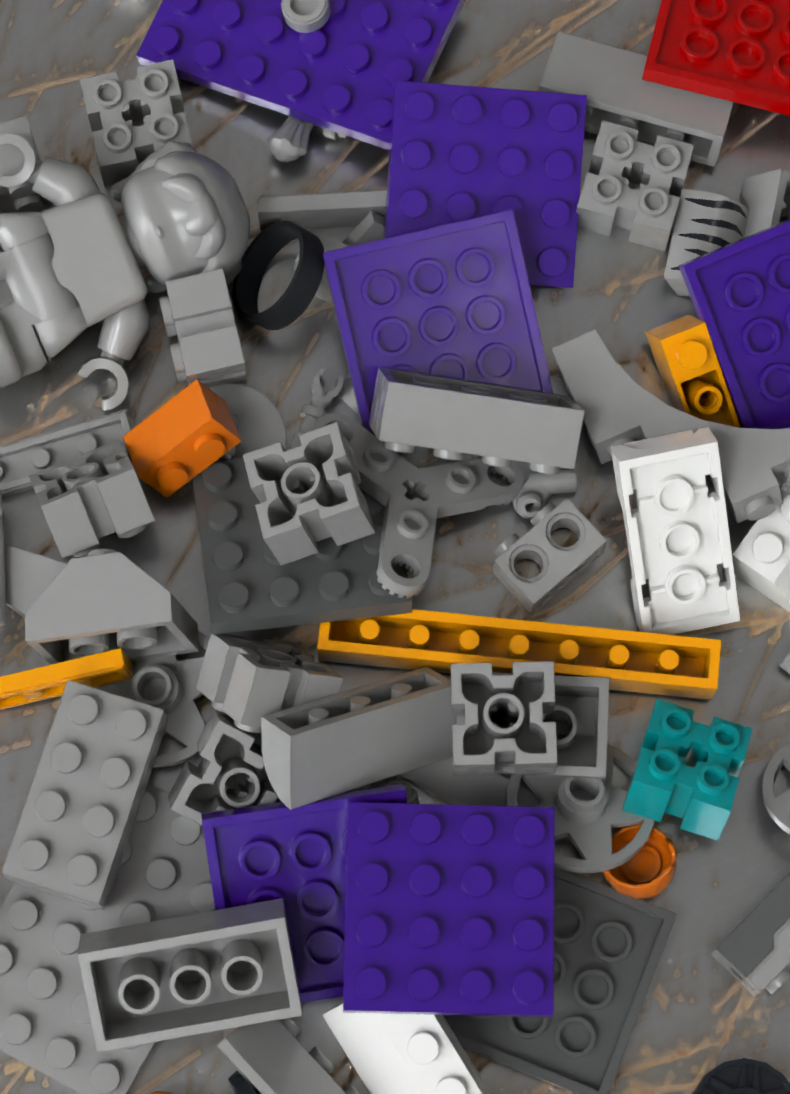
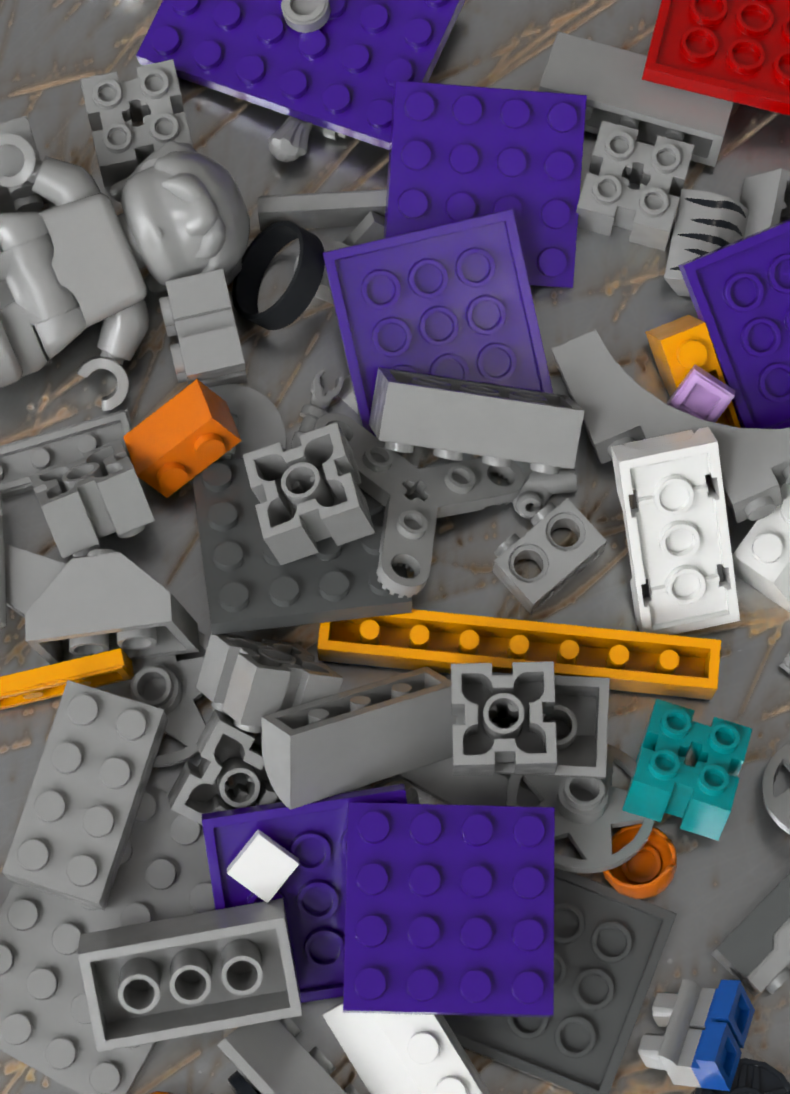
(262, 866): none -> white tile
(701, 1034): none -> hips
(702, 395): none -> lavender tile

